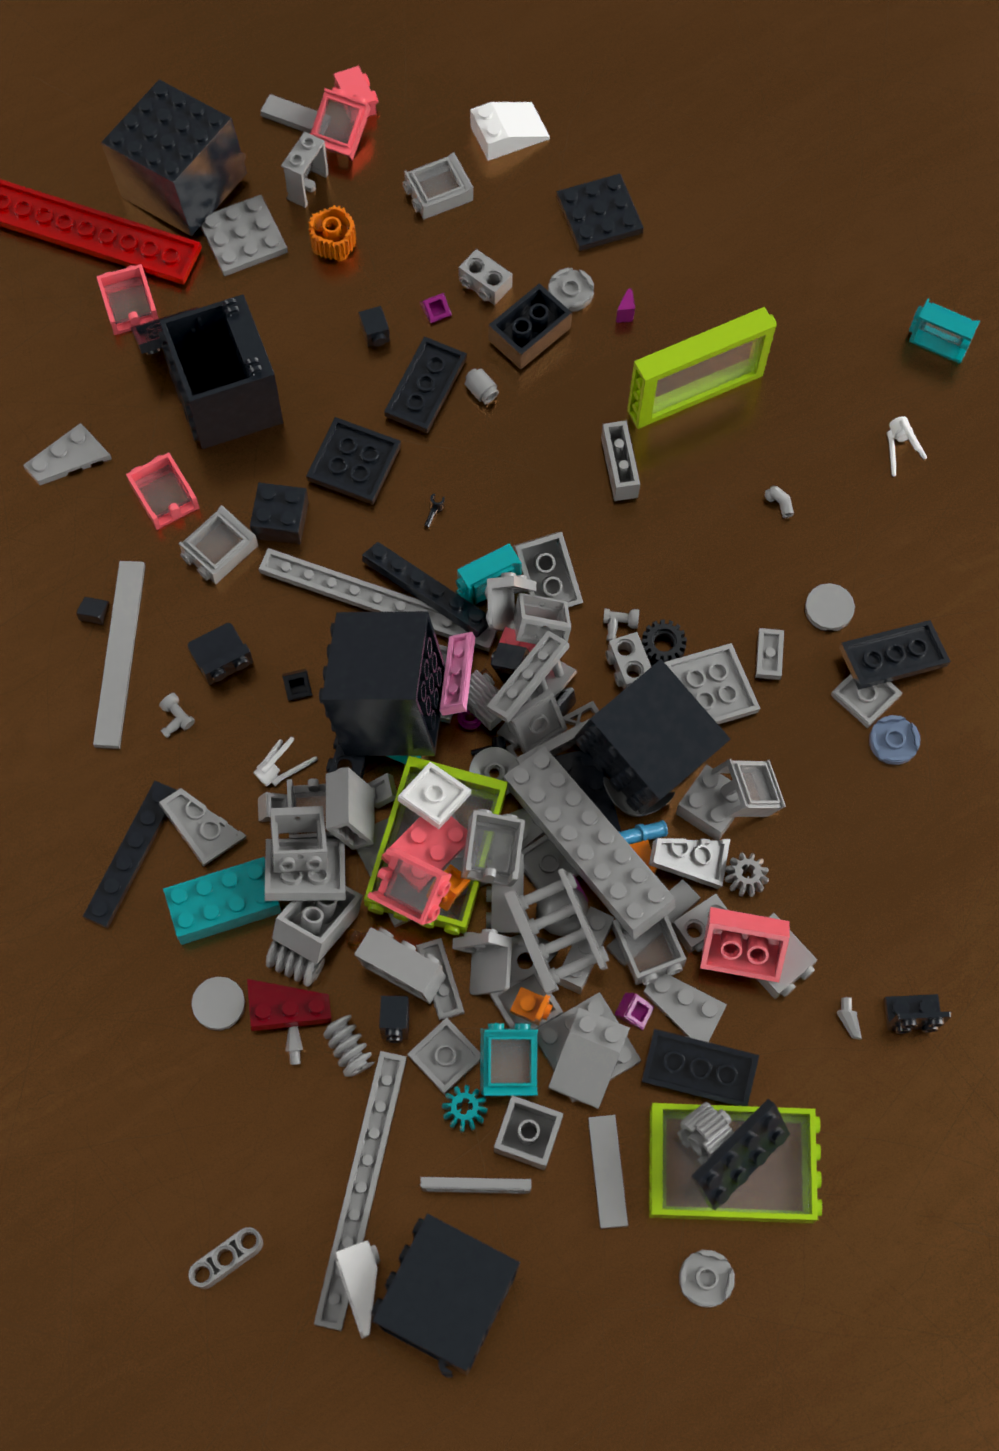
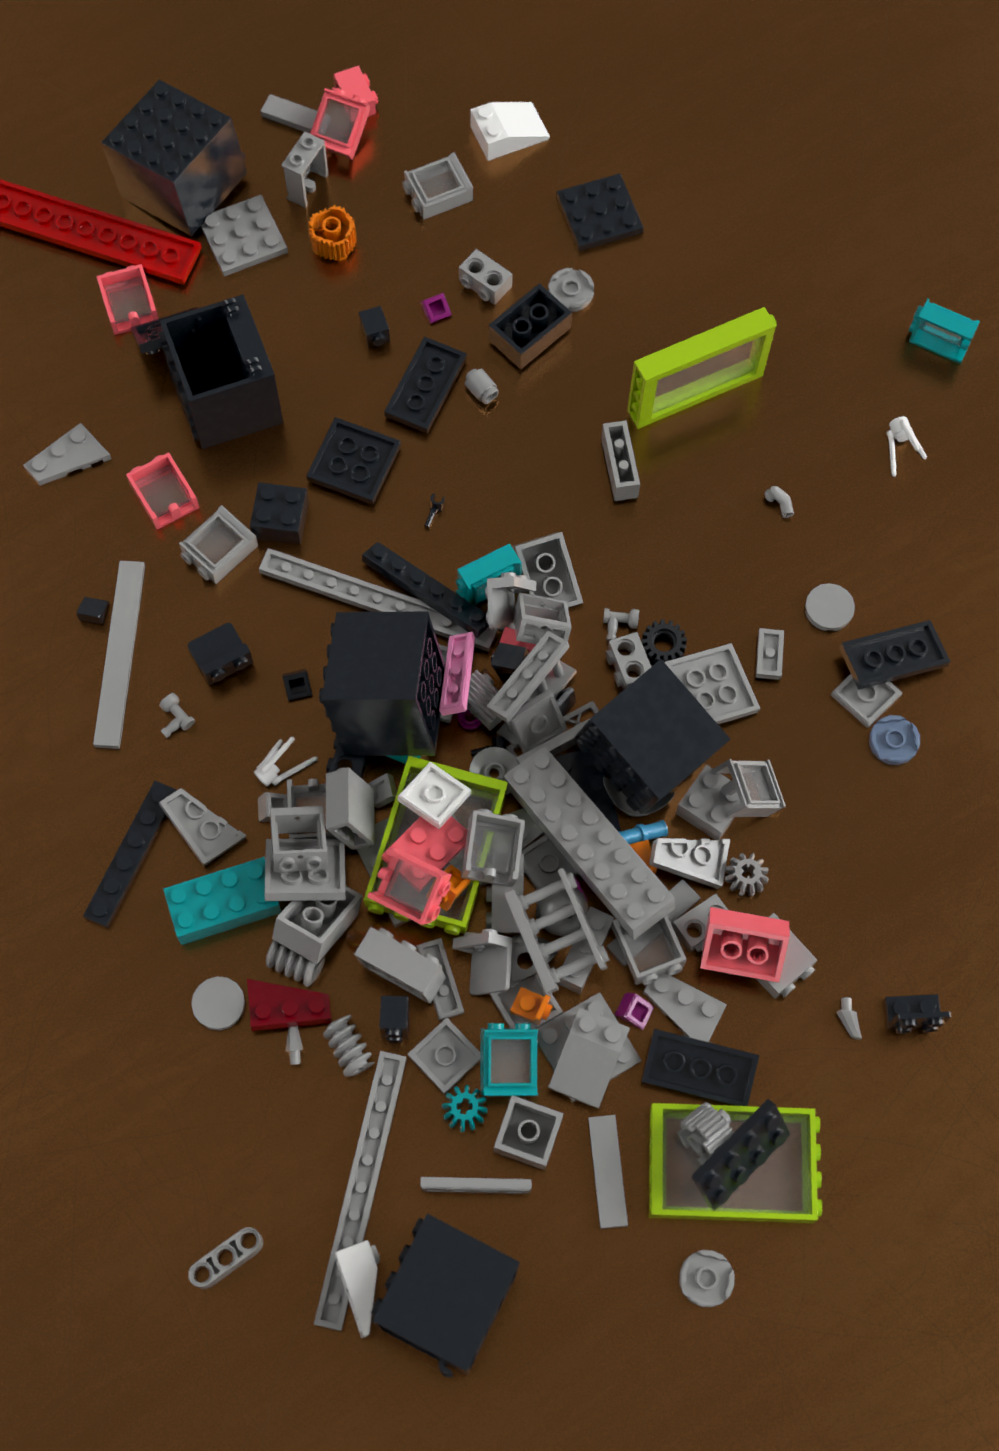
(626, 308): magenta slope -> none

